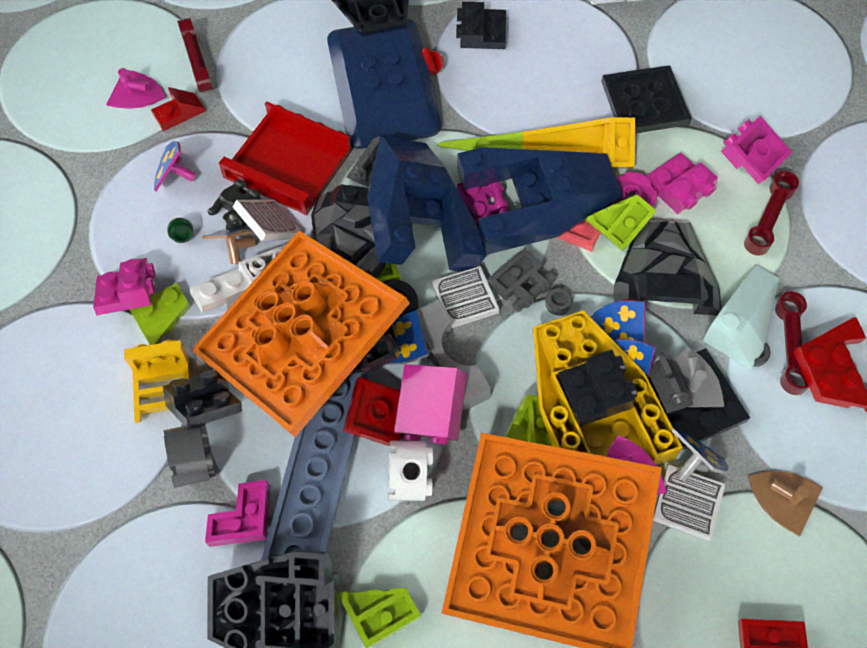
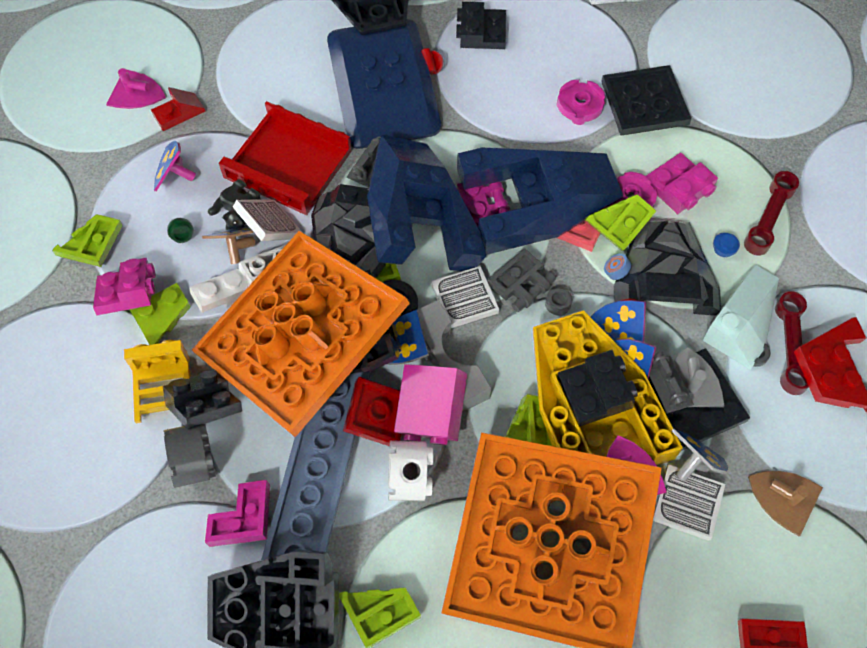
(92, 241): none -> lime wing
(194, 54): dark red piece -> none
(577, 111): none -> dark pink plate
(604, 135): yellow plate -> none
(617, 266): none -> medium blue tile
(726, 244): none -> blue plate
(756, 149): dark pink plate -> none

